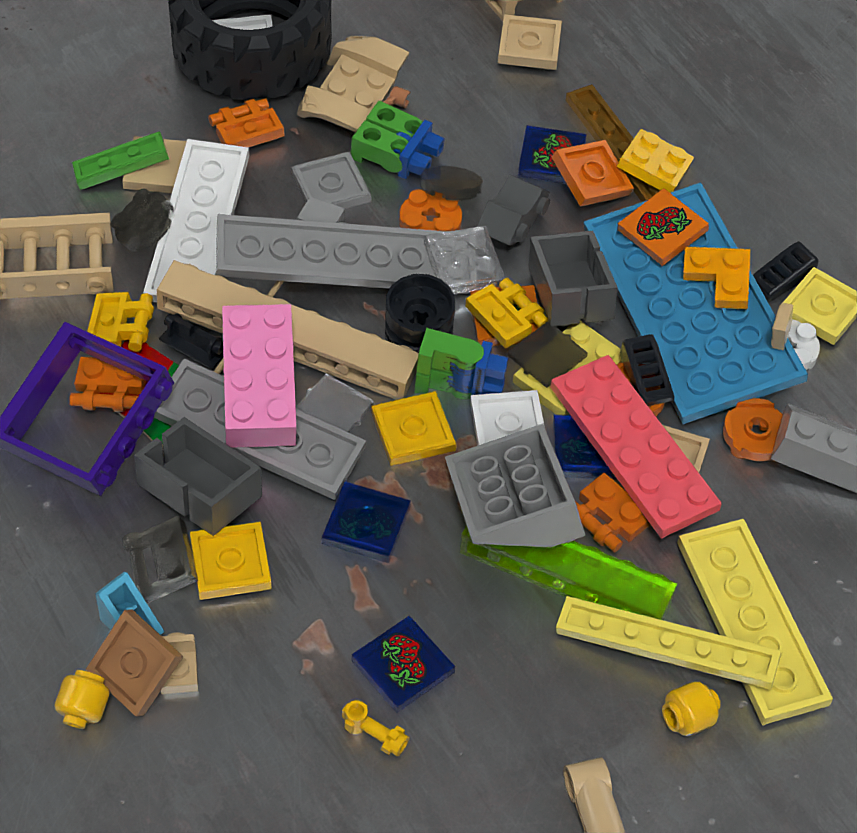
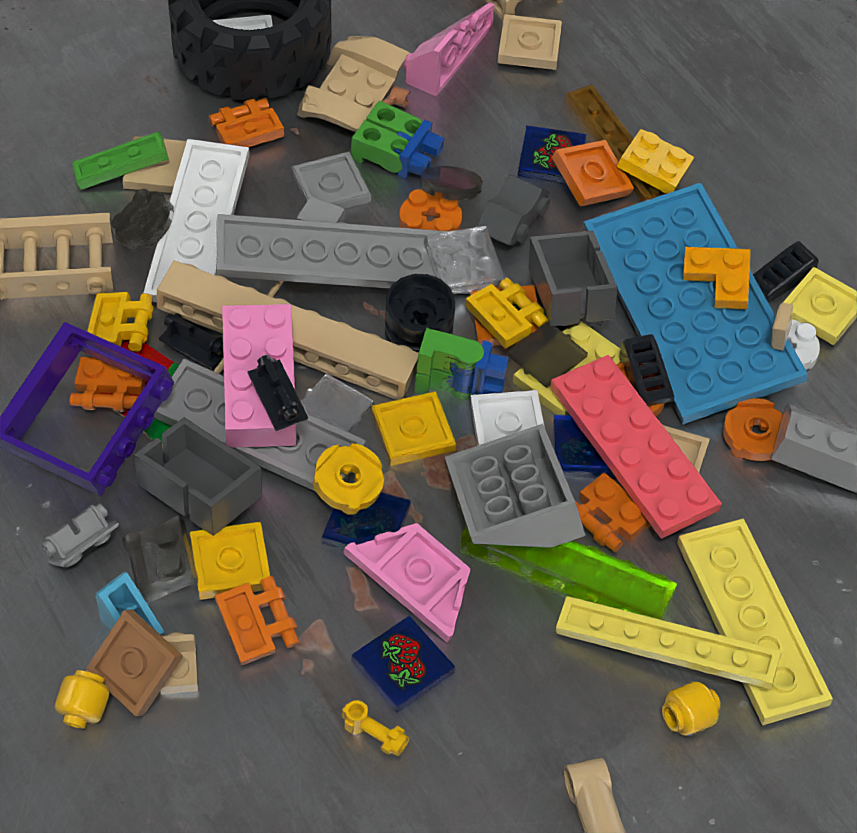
(68, 546): none -> light grey hinge
(246, 624): none -> orange plate
(277, 393): none -> black hinge
(344, 495): none -> yellow plate
(416, 573): none -> bright pink wing
(444, 53): none -> bright pink wedge
(663, 227): orange tile -> none

